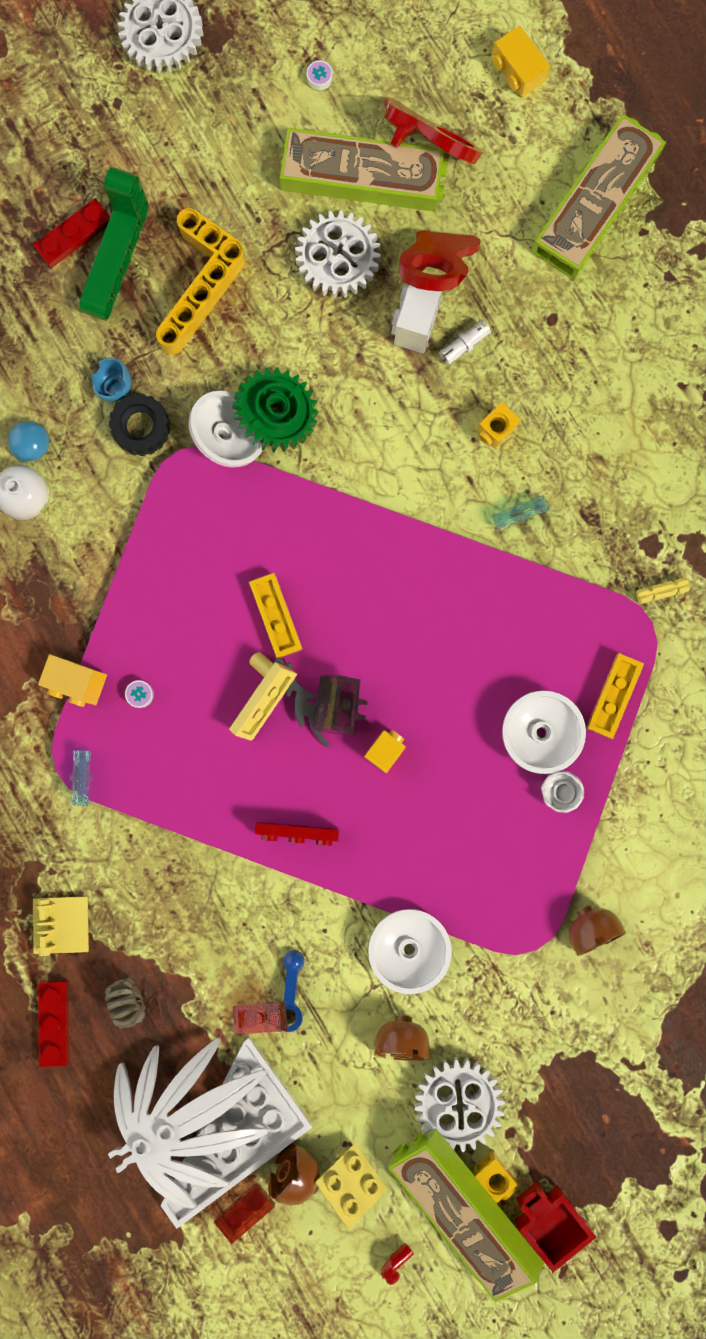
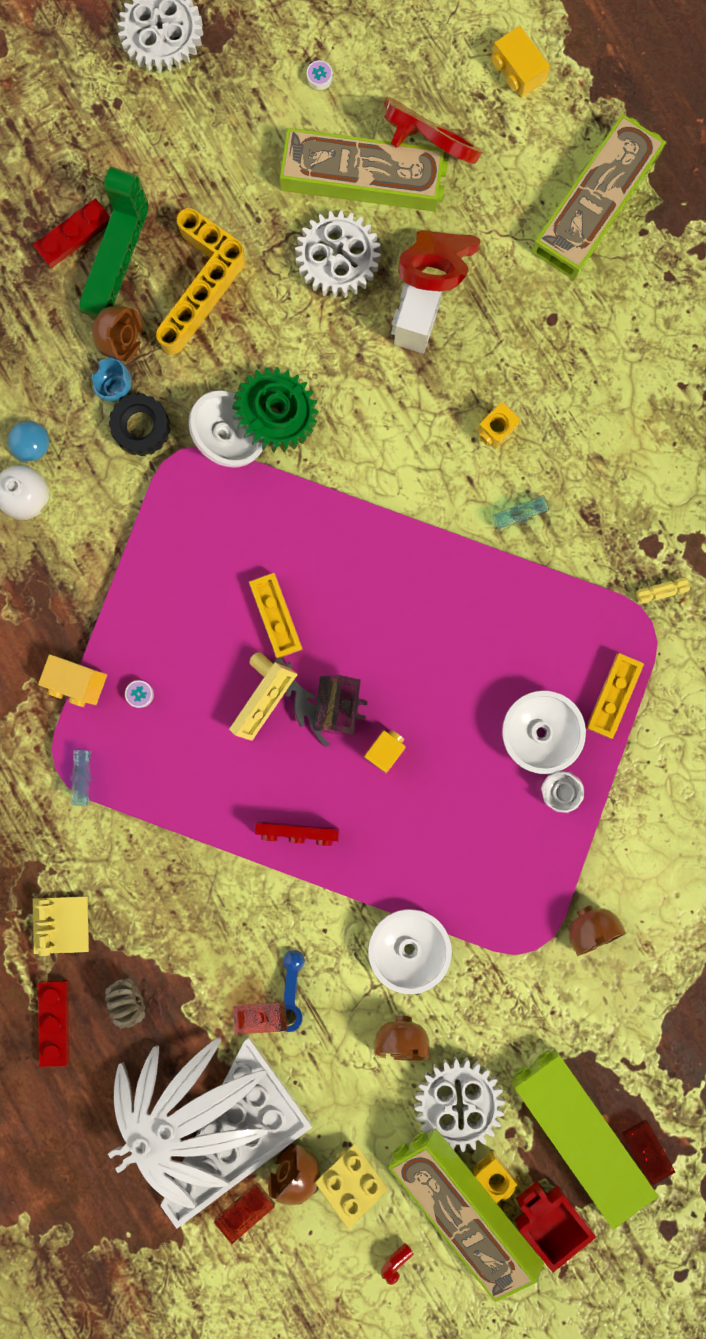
(116, 332): none -> dark orange cylinder
(465, 342): white pin -> none
(583, 1138): none -> lime brick
(648, 1152): none -> clear red plate

